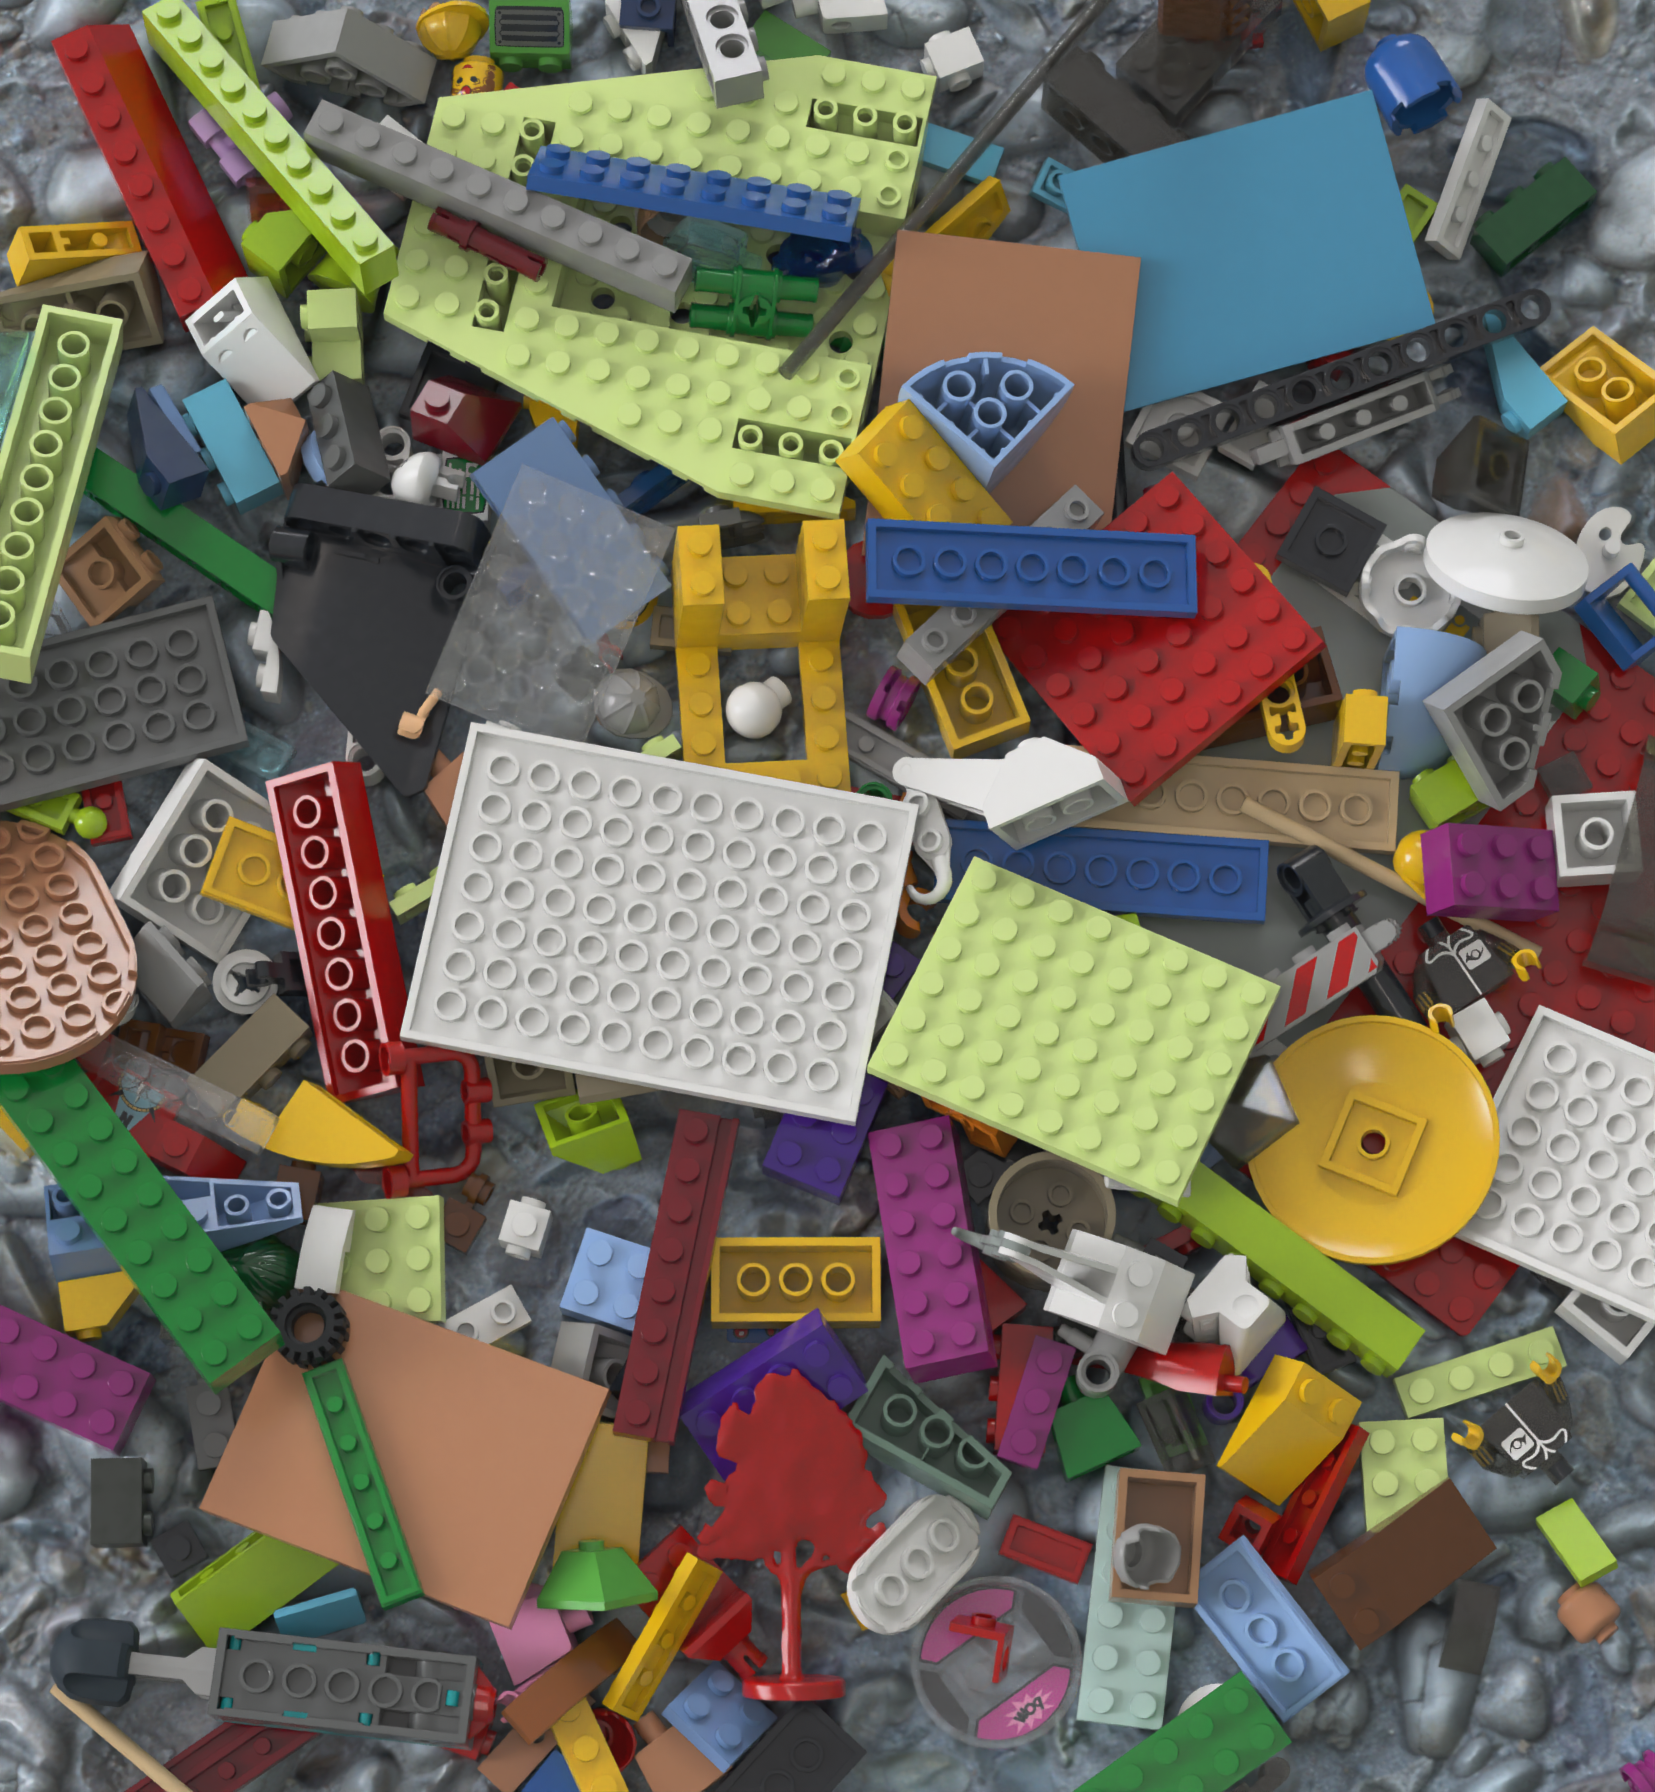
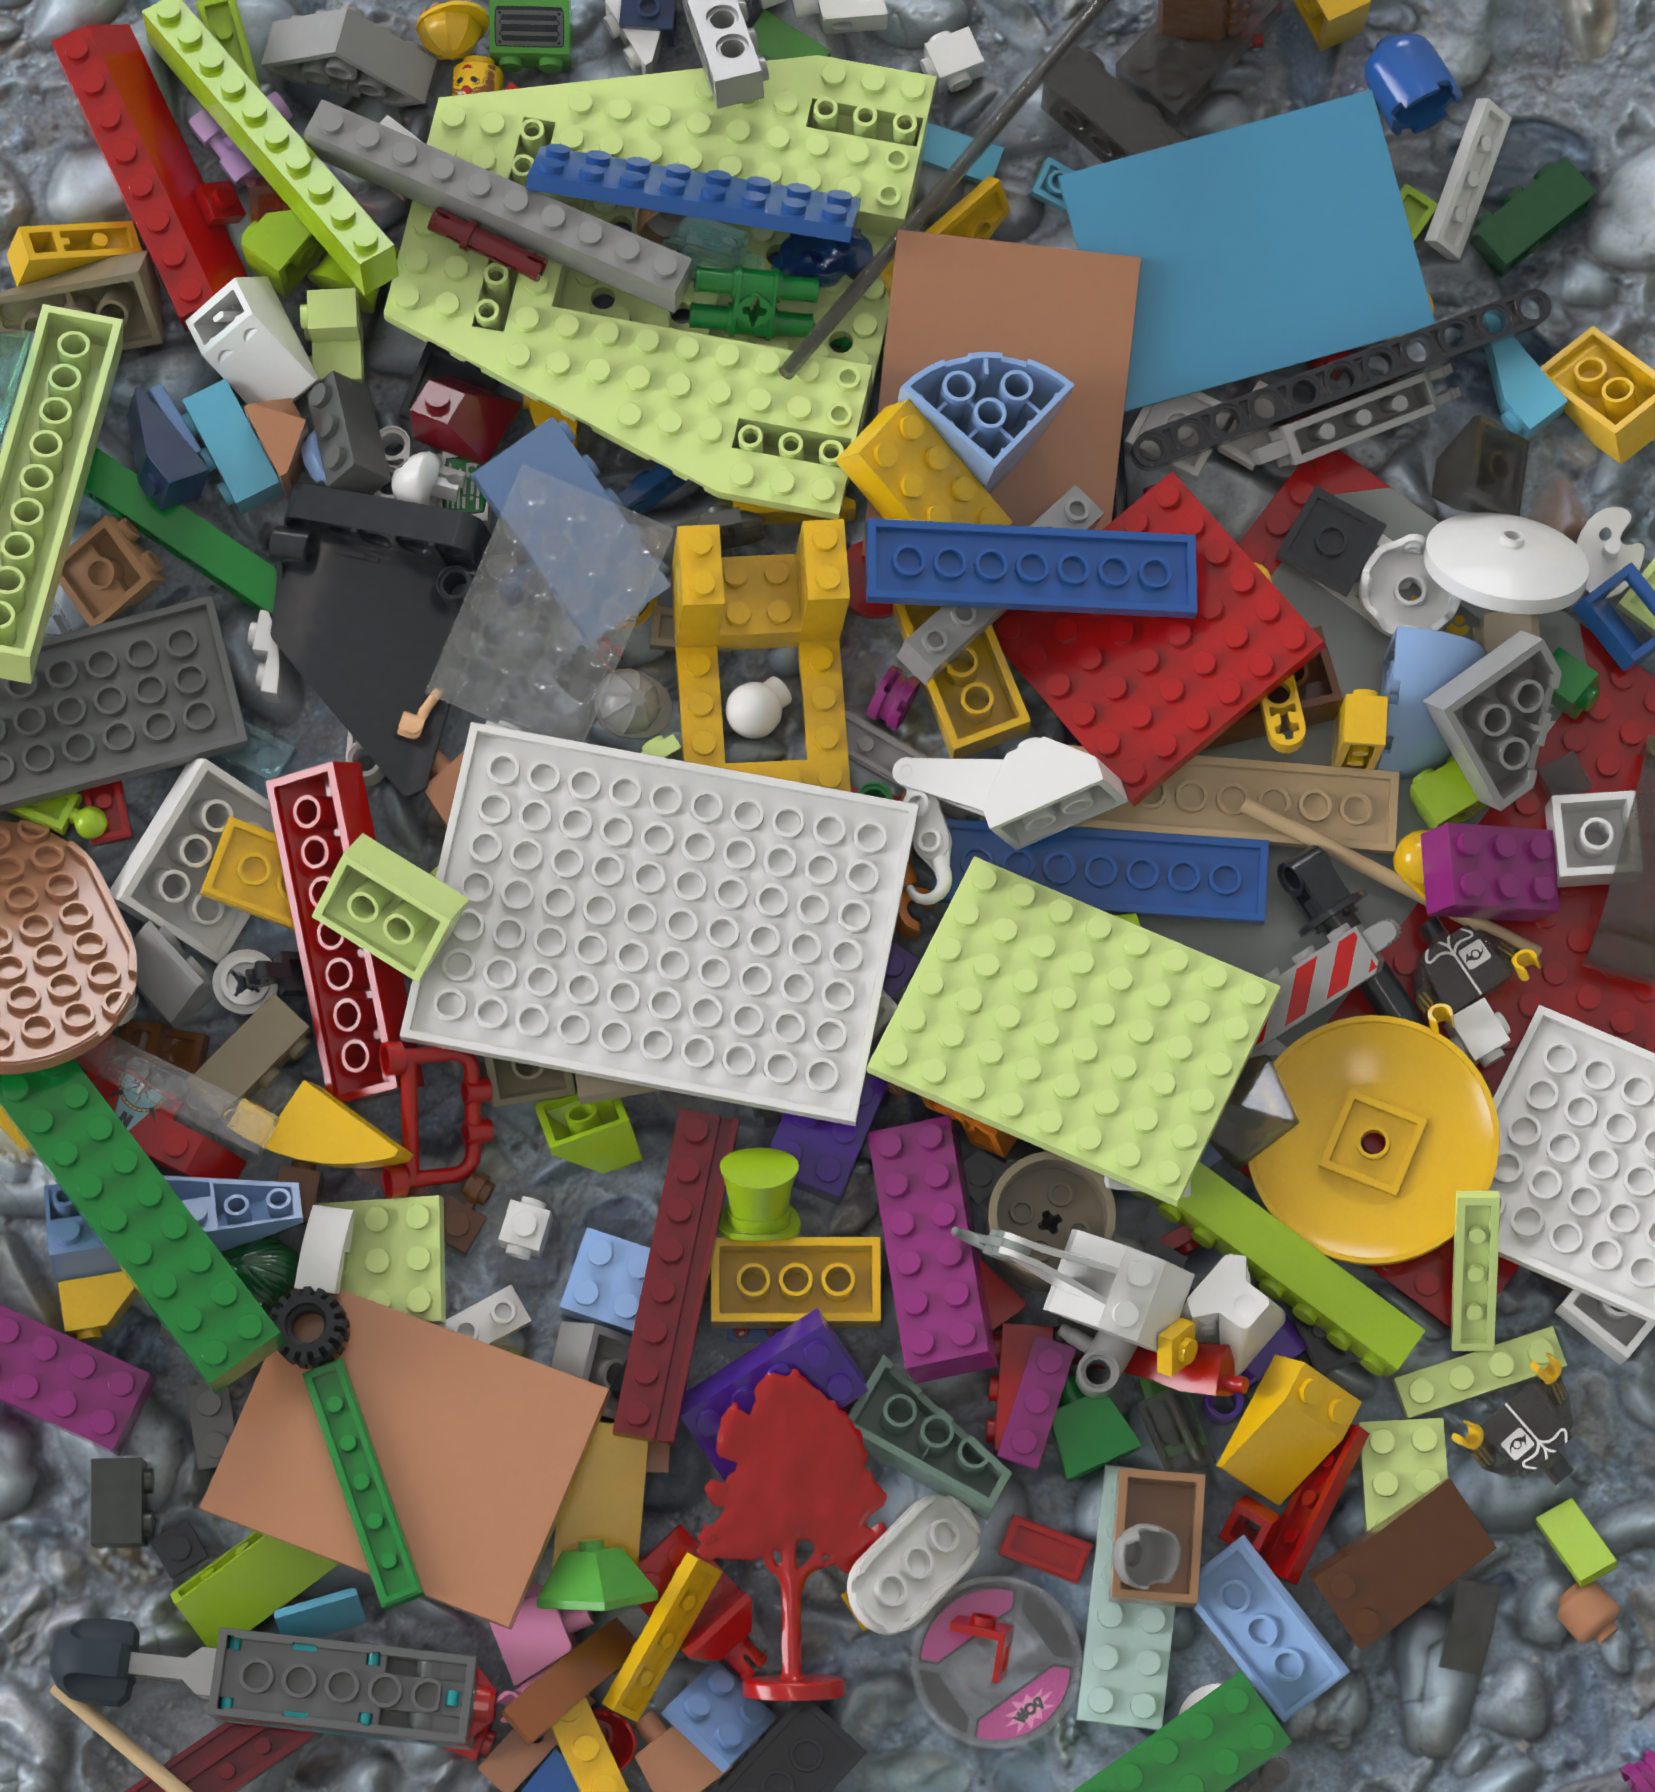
(218, 203): none -> red plate
(390, 907): none -> yellowish green slope
(759, 1195): none -> lime hat
(1176, 1347): none -> yellow plate
(1475, 1270): none -> yellowish green plate

